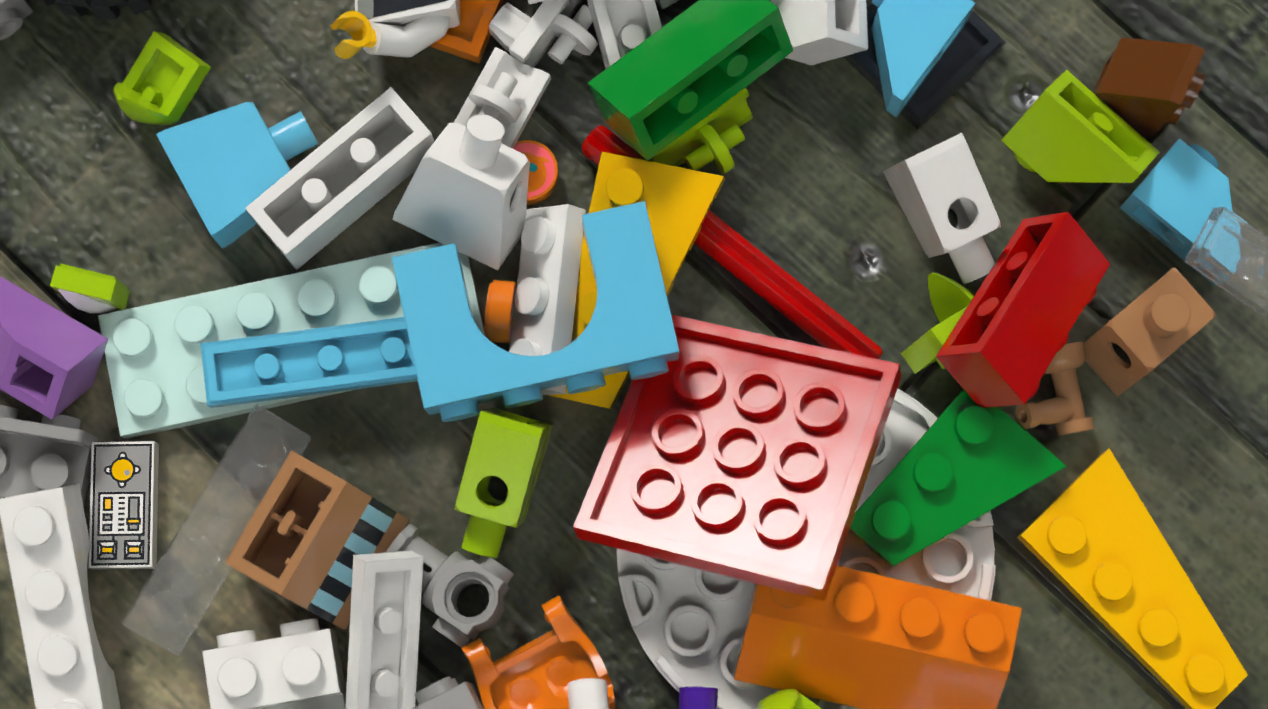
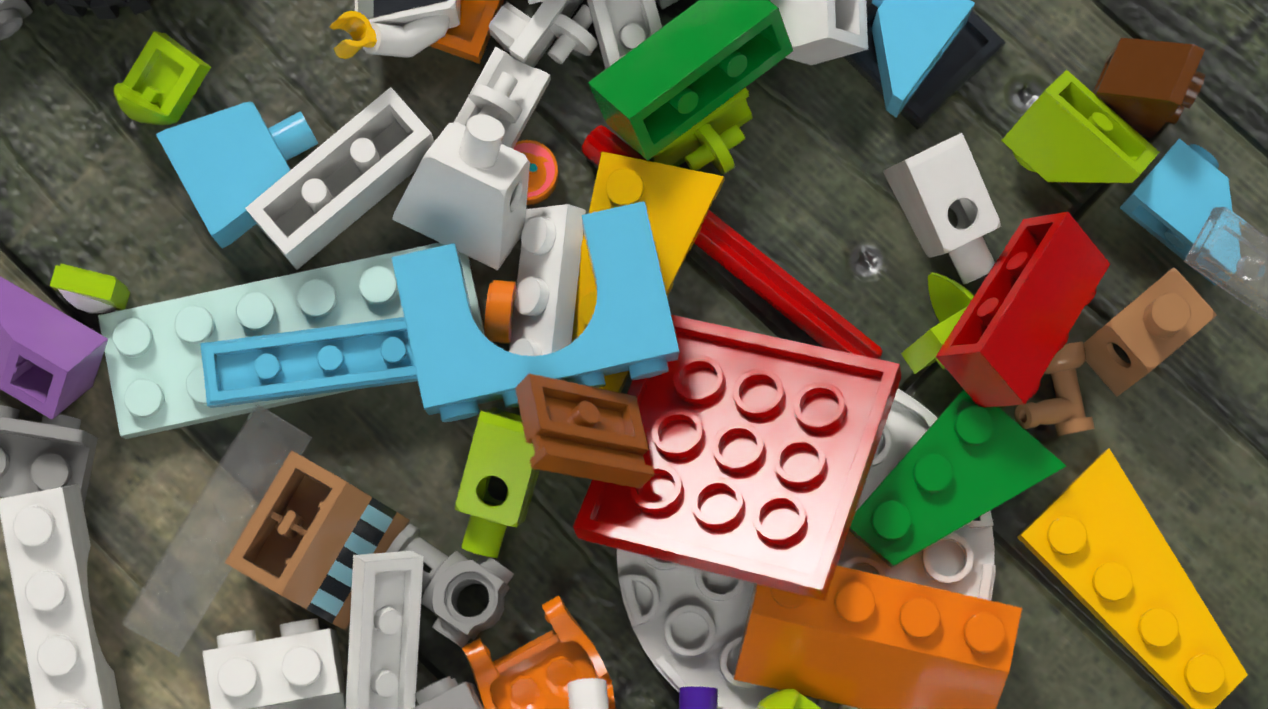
(123, 505): tile -> none
(583, 431): none -> dark orange plate

